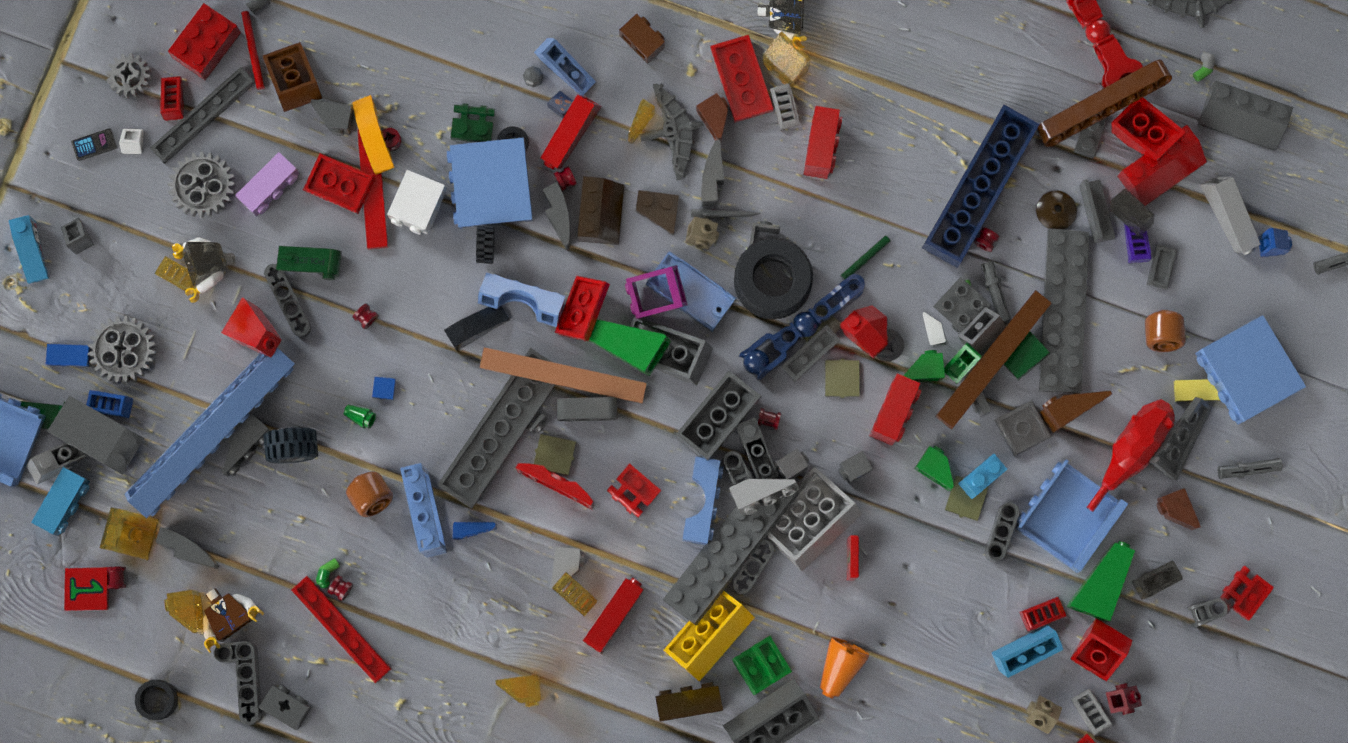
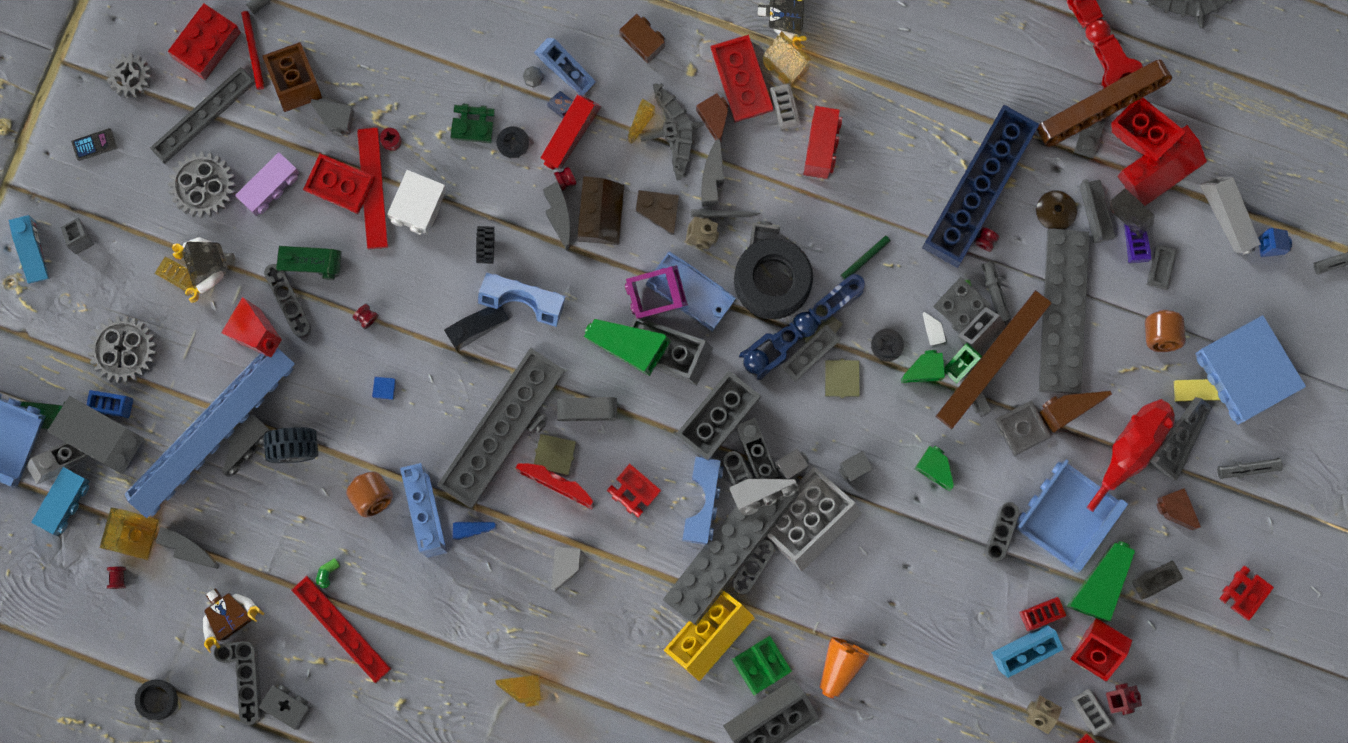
(67, 355): blue tile -> none
(86, 589): red tile -> none
(131, 141): white slope -> none
(175, 110): red slope -> none
(186, 609): clear yellow slope -> none
(340, 588): dark red wheel -> none
(361, 416): green cone -> none
(372, 135): light orange slope -> none
(490, 182): medium blue panel -> none
(562, 375): nougat tile -> none
(582, 308): red tile -> none
(583, 603): clear yellow slope -> none
(613, 615): red slope -> none
(688, 702): dark brown slope -> none
(769, 419): dark red bush -> none
(852, 557): red tile -> none
(867, 329): red slope -> none
(895, 410): red brick -> none
(962, 504): olive piece -> none
(982, 476): dark azure brick -> none
(1026, 356): dark green tile -> none
(1205, 611): dark grey piece -> none
(1207, 67): arm -> none
(1245, 115): dark grey slope -> none

